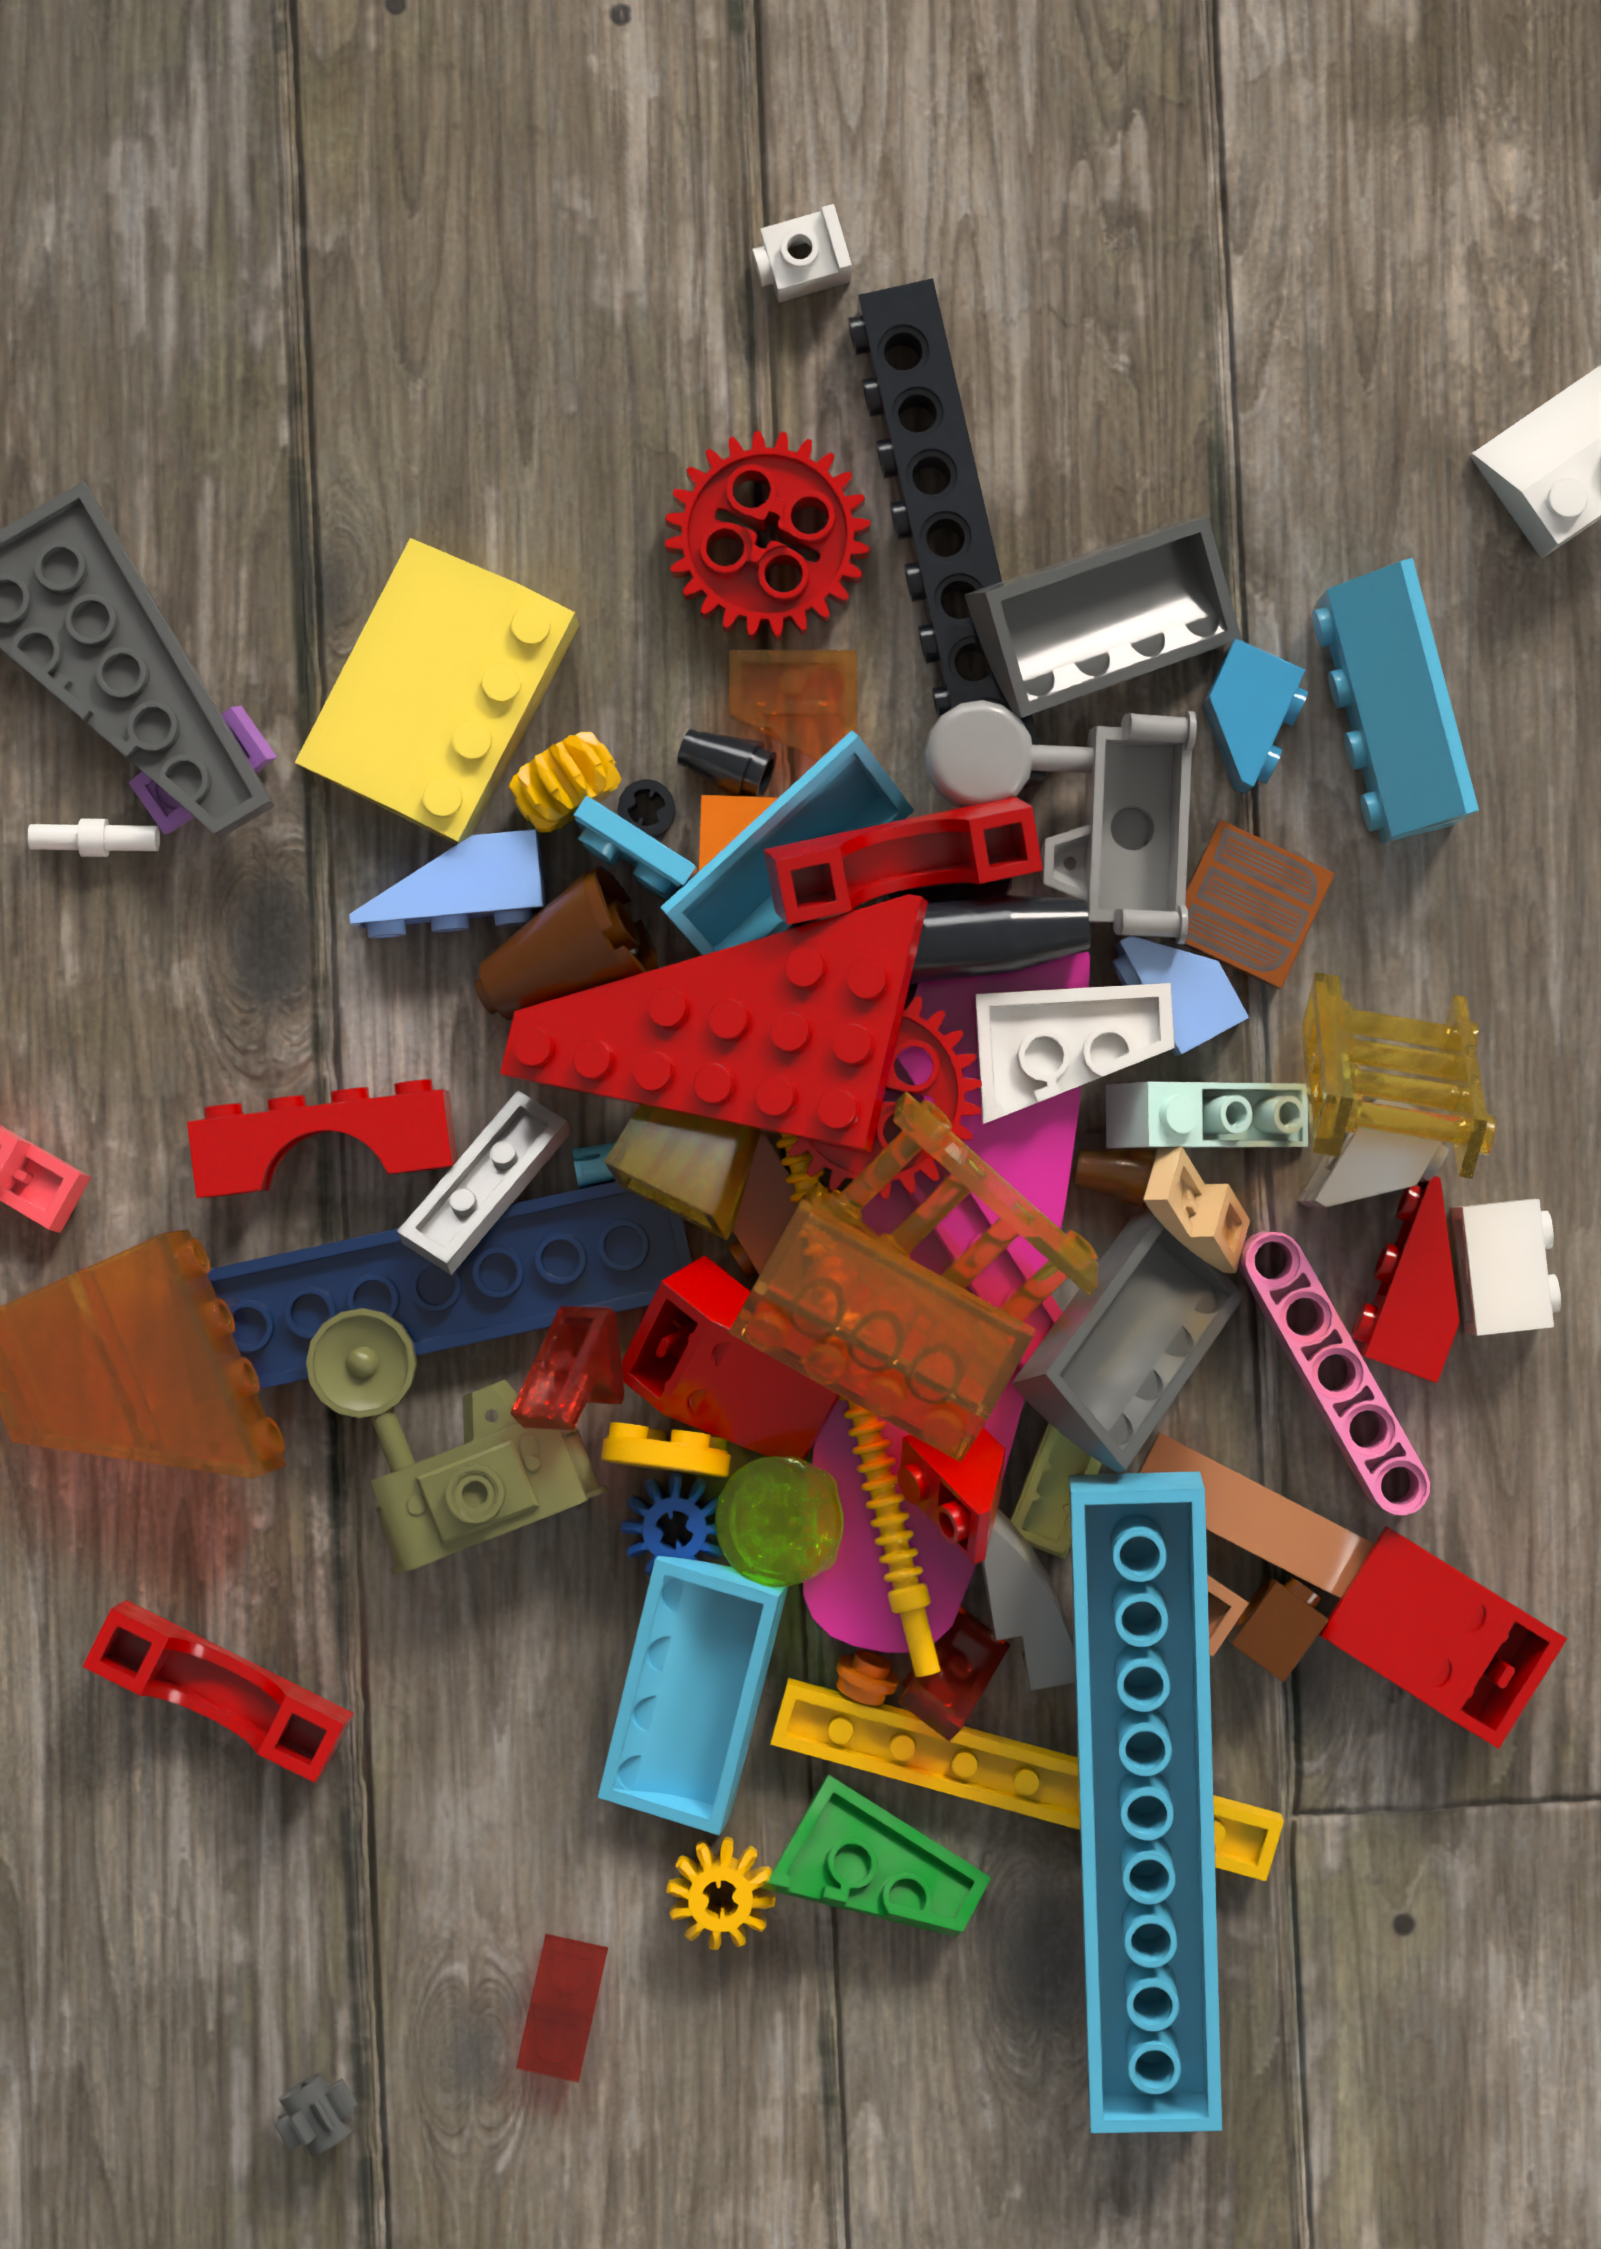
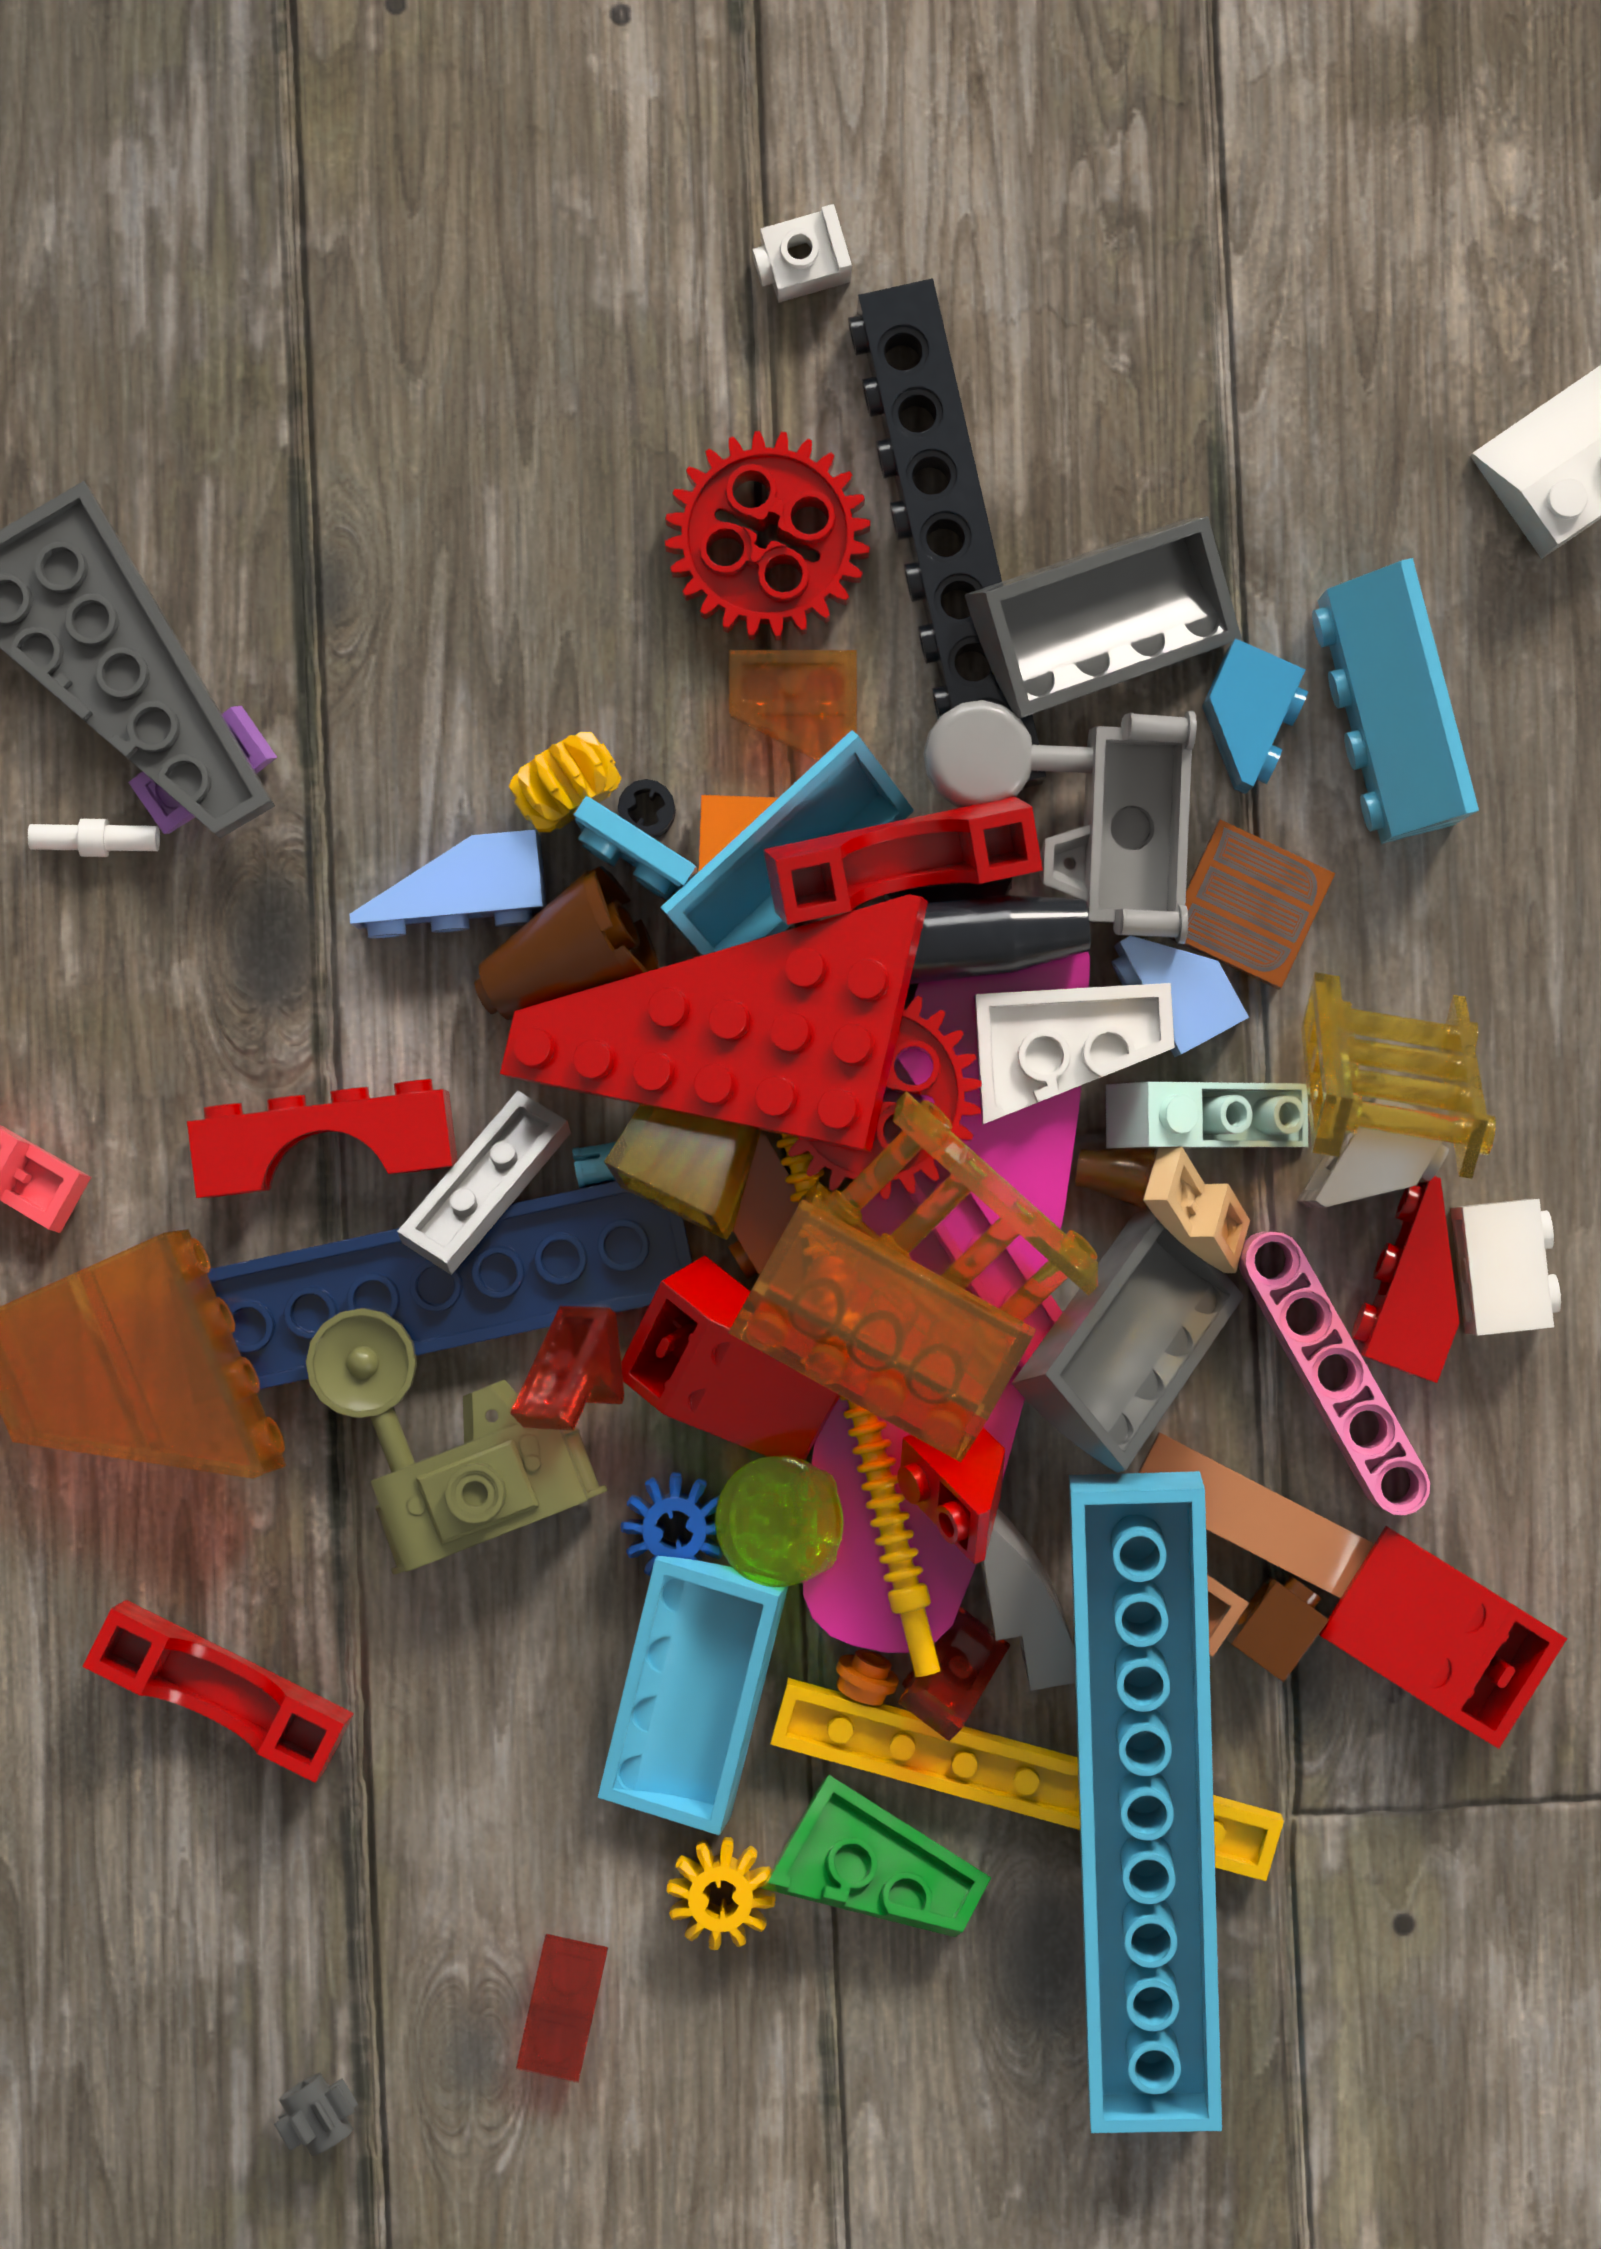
(439, 691): light yellow slope -> none
(648, 1448): yellow tile -> none
(728, 762): black cone -> none
(1044, 1500): yellowish green plate -> none

